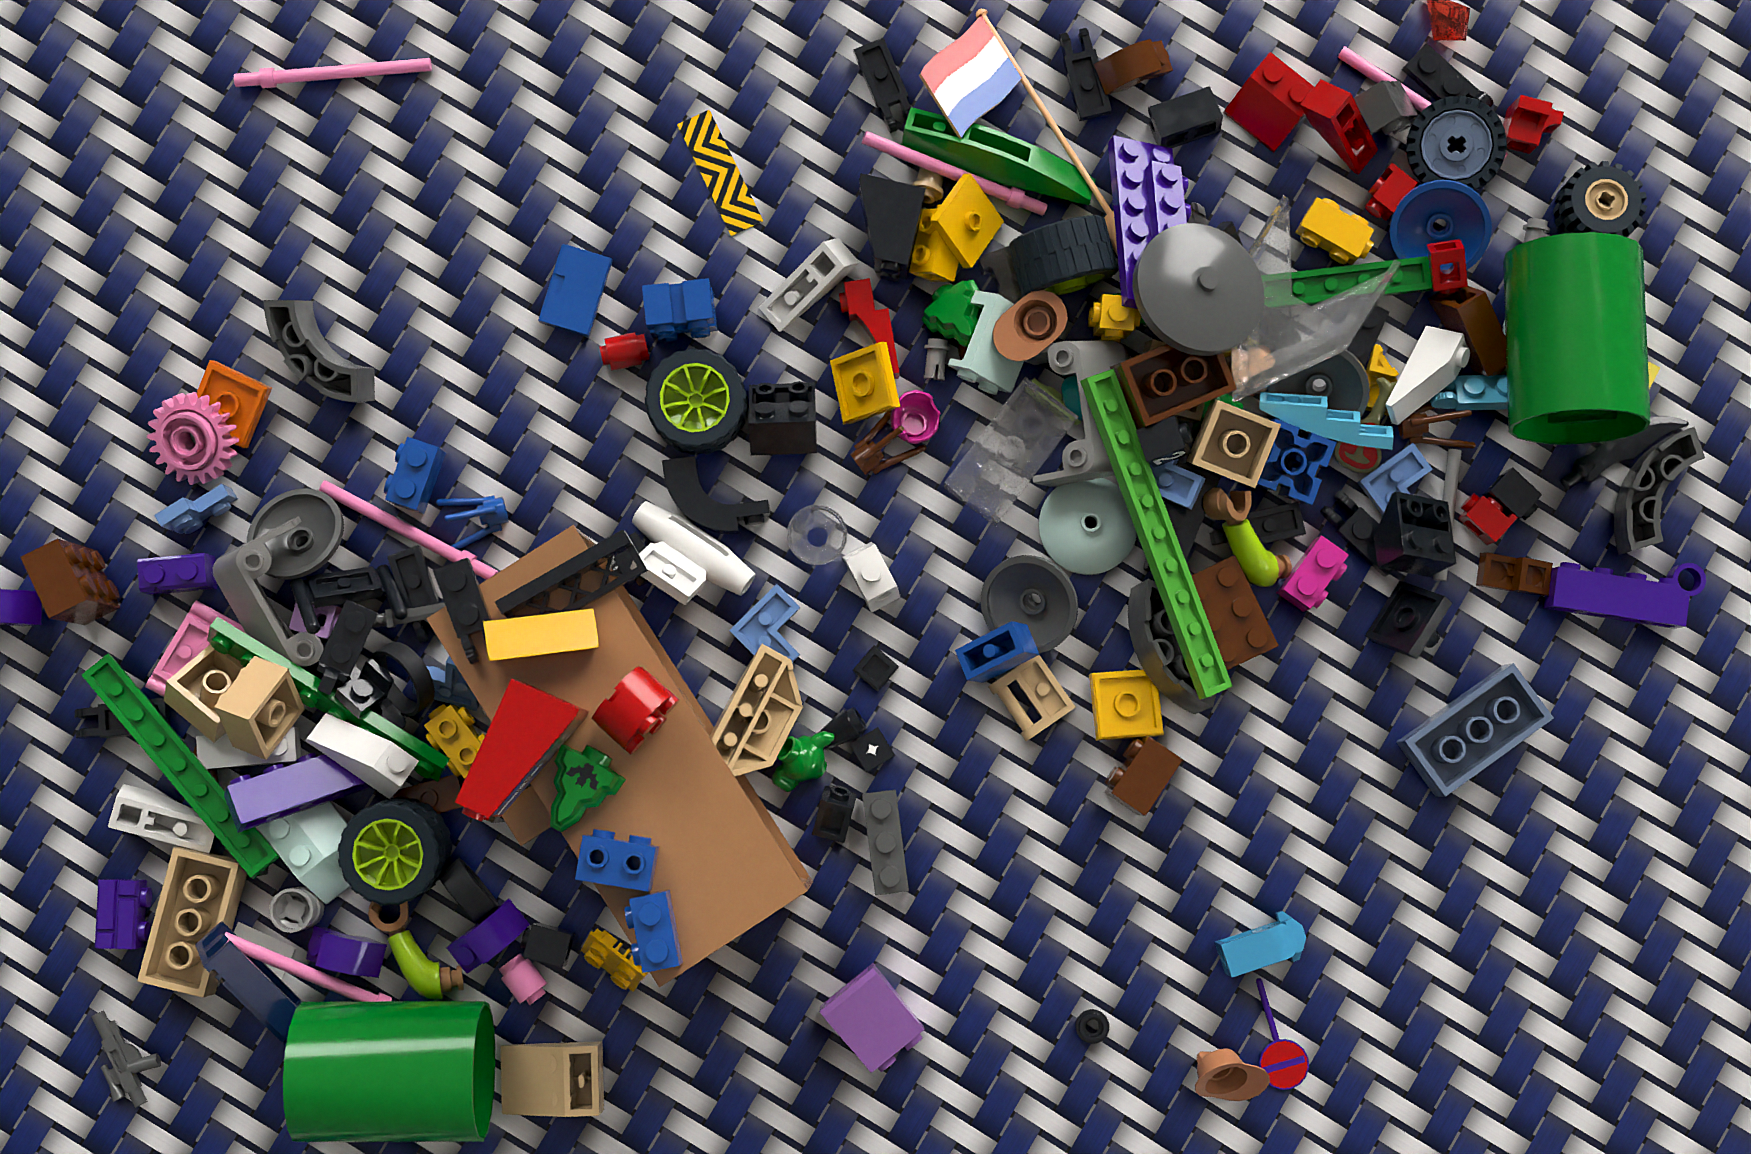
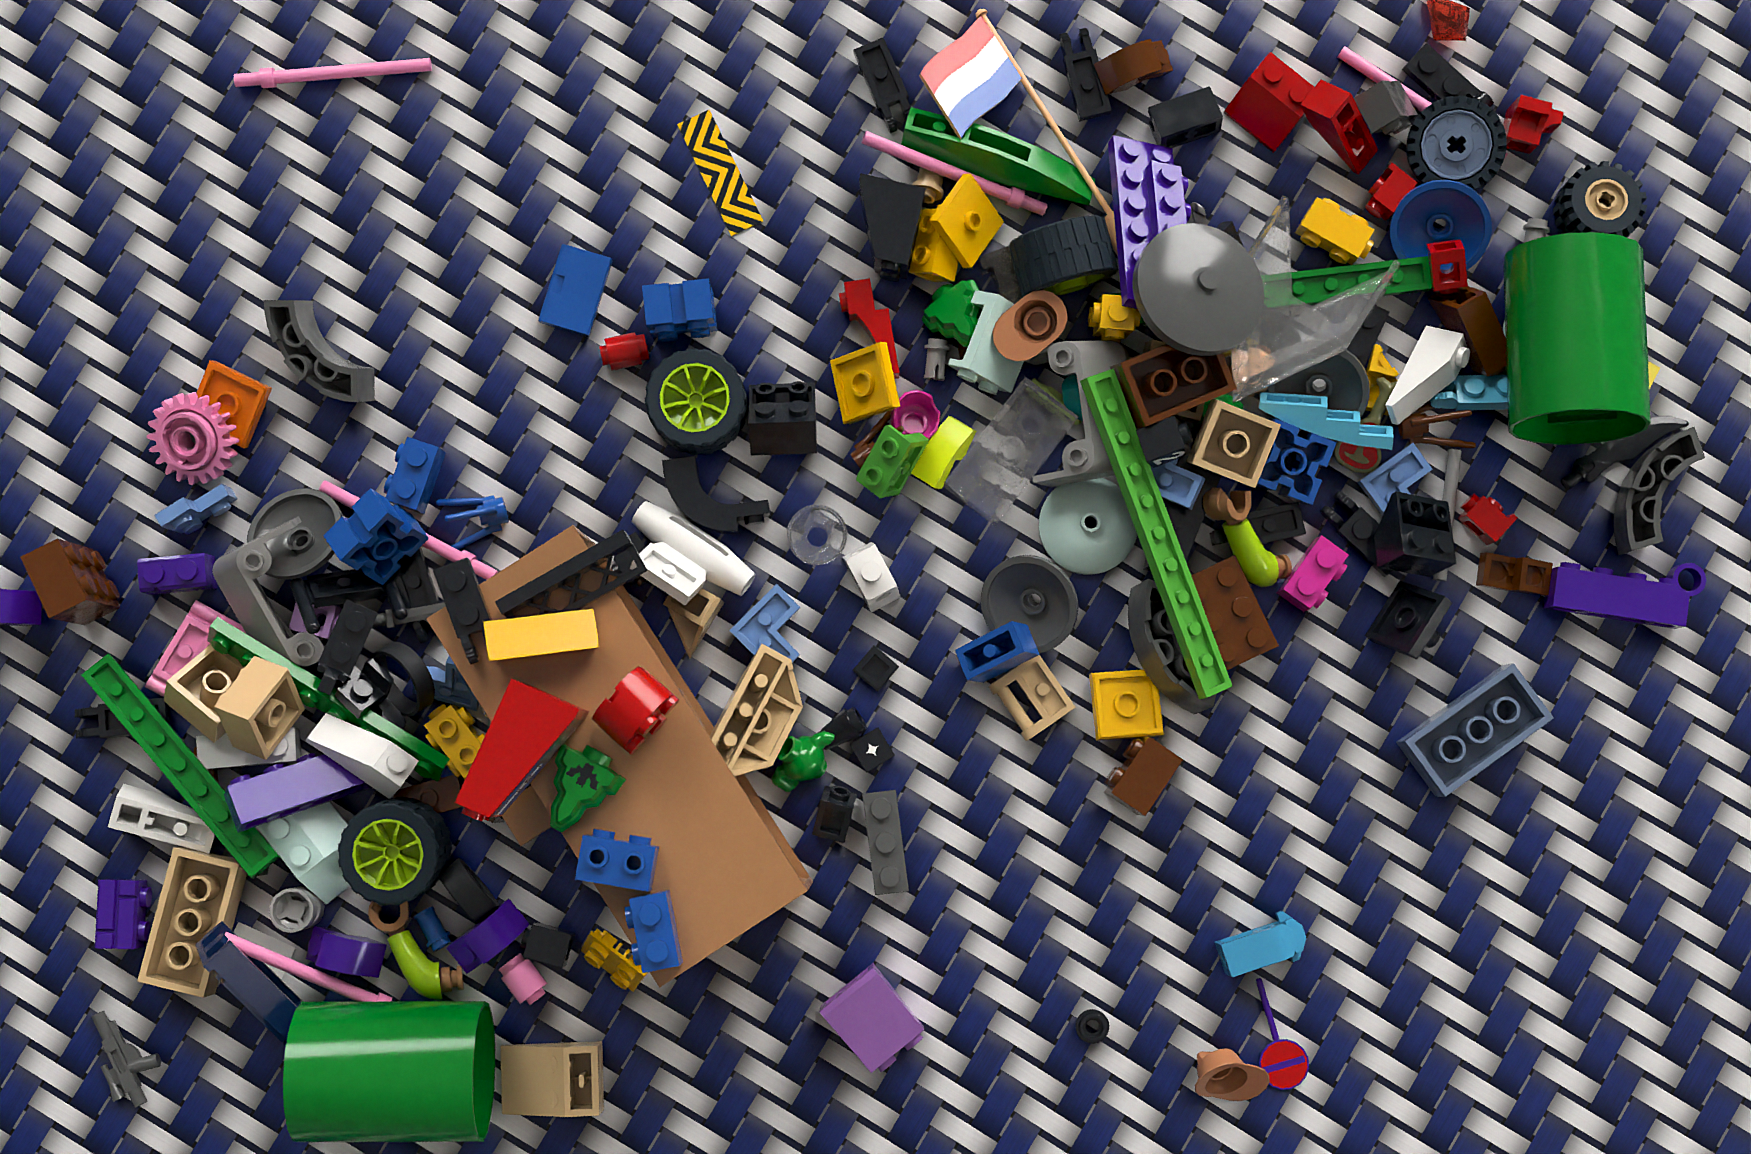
(375, 536): none -> blue brick
(433, 929): none -> blue pin
(694, 617): none -> tan slope
(809, 283): white slope -> none
(891, 461): none -> bright green bracket
(942, 450): none -> neon yellow slope
(1514, 494): black brick -> none

